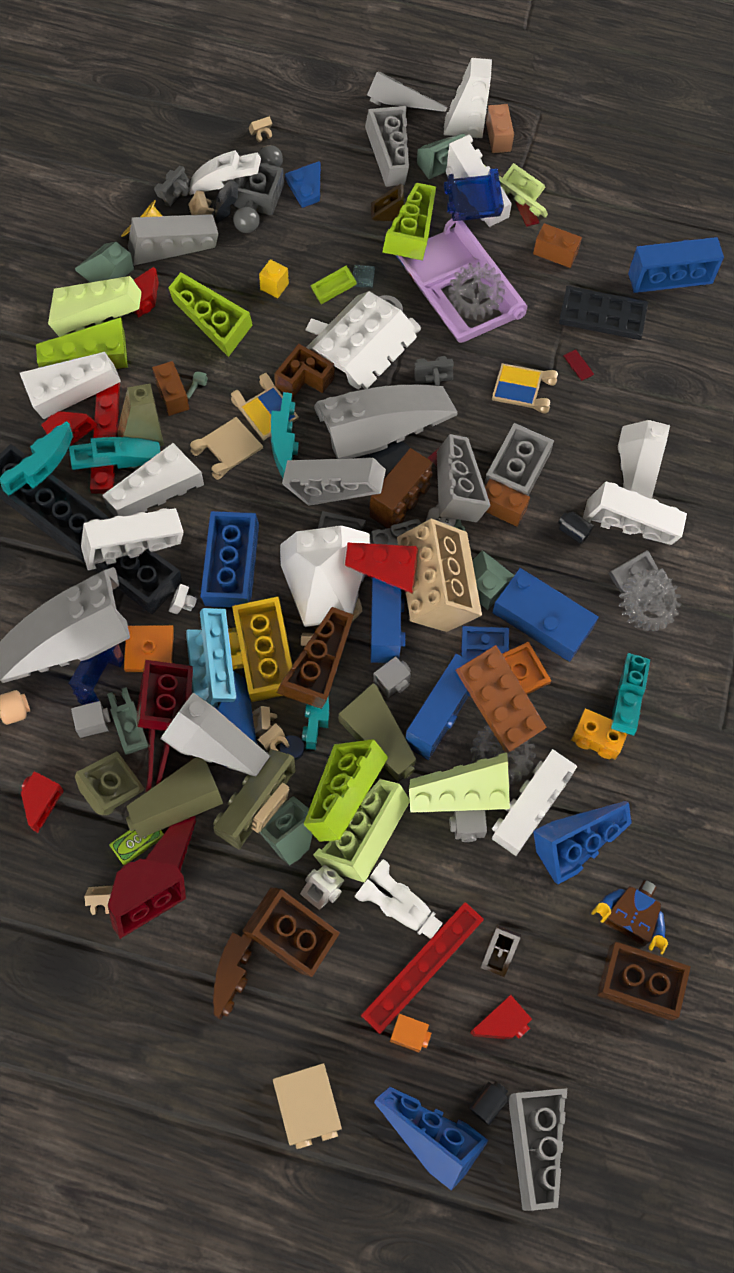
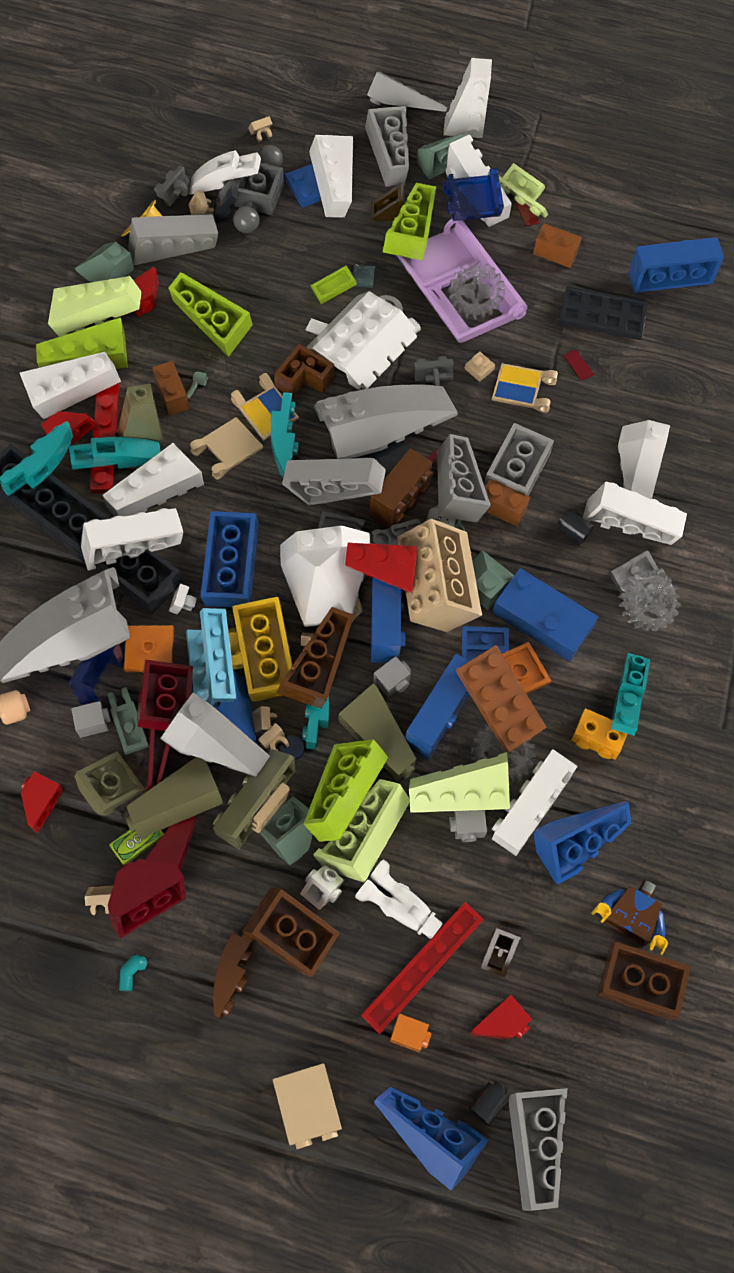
(127, 971): none -> teal arm
(274, 278): yellow brick -> none
(333, 171): none -> white wedge
(479, 366): none -> tan tile
(499, 128): nougat brick -> none

